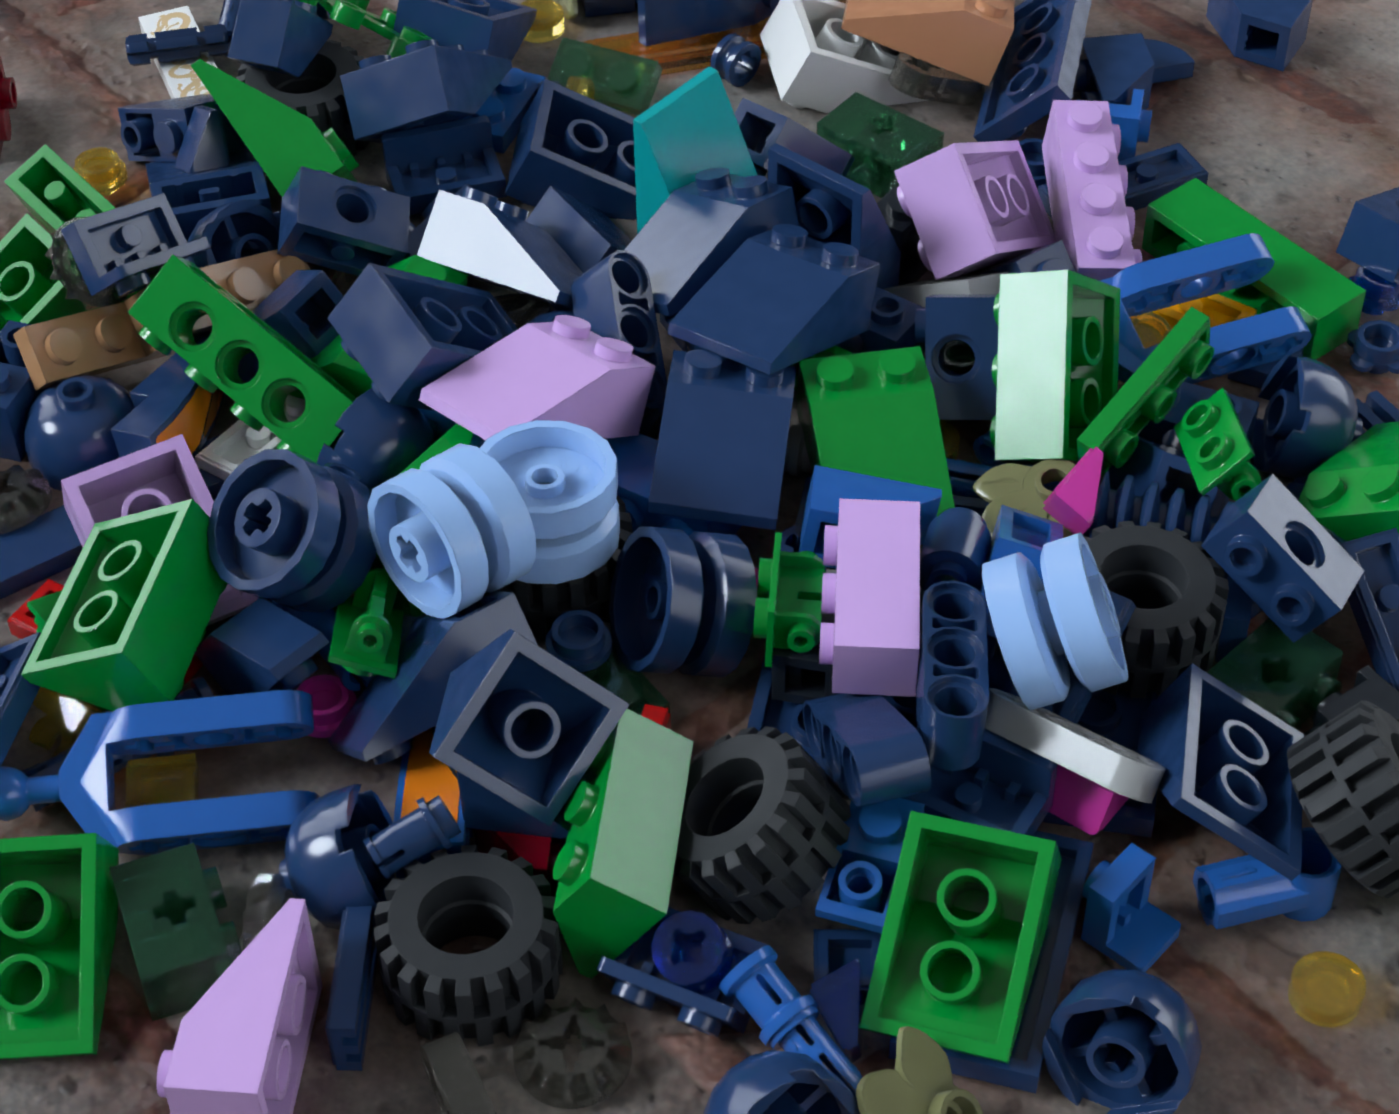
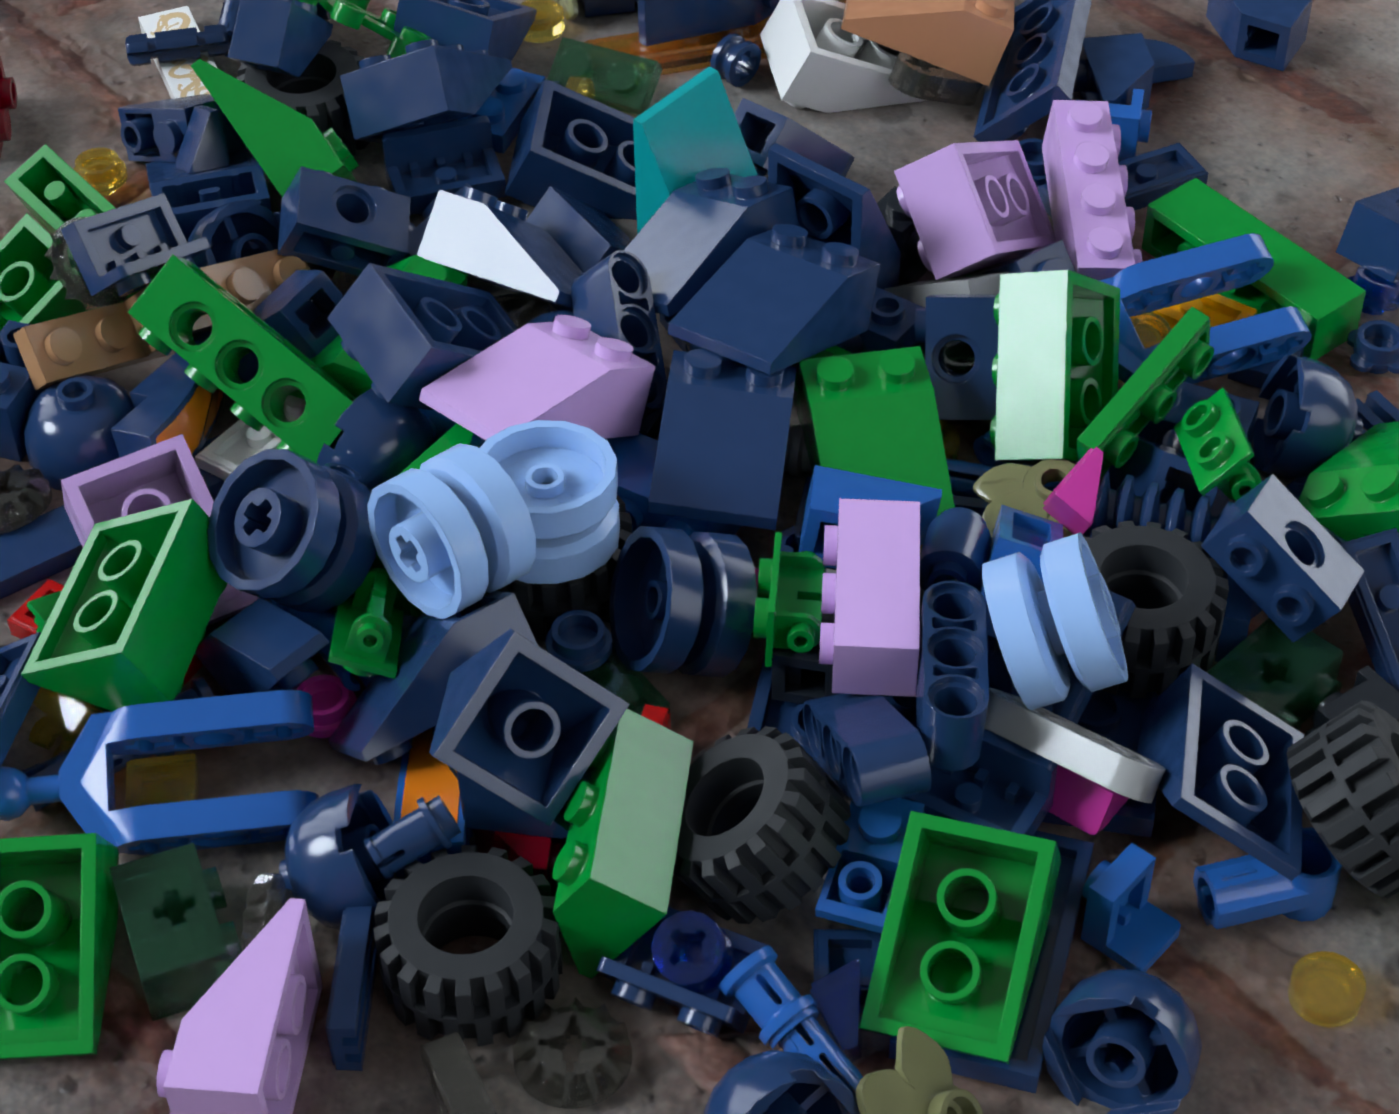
(877, 140): clear green brick -> none

